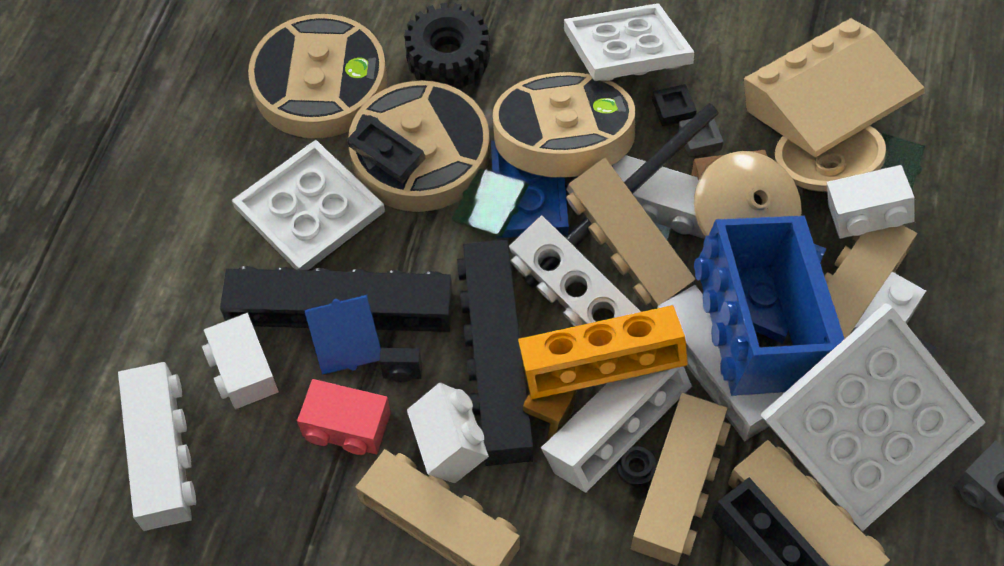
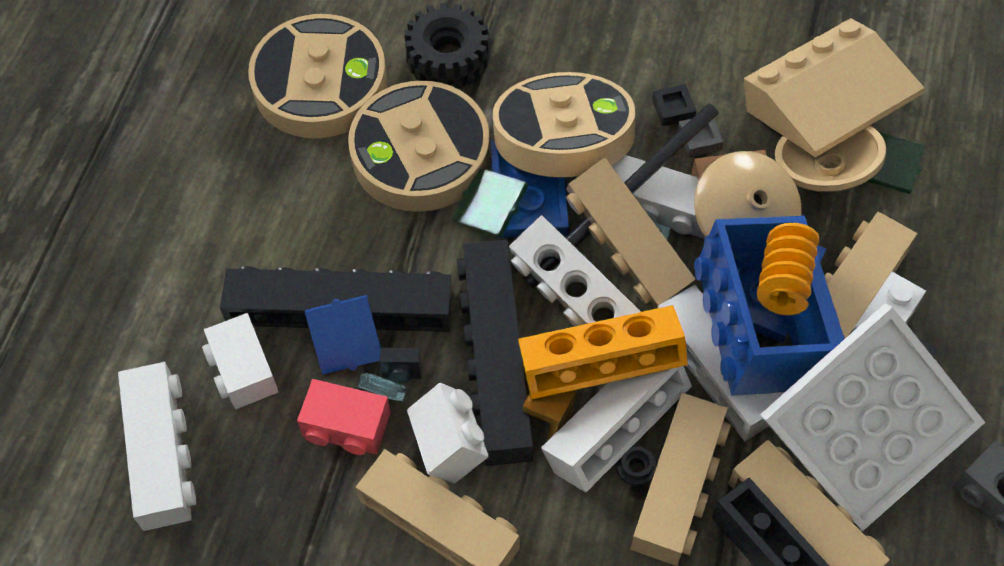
(308, 206): white plate -> none
(382, 386): none -> clear light blue tile
(386, 149): black plate -> none
(628, 42): white plate -> none
(788, 268): none -> light orange piece
(871, 201): white brick -> none

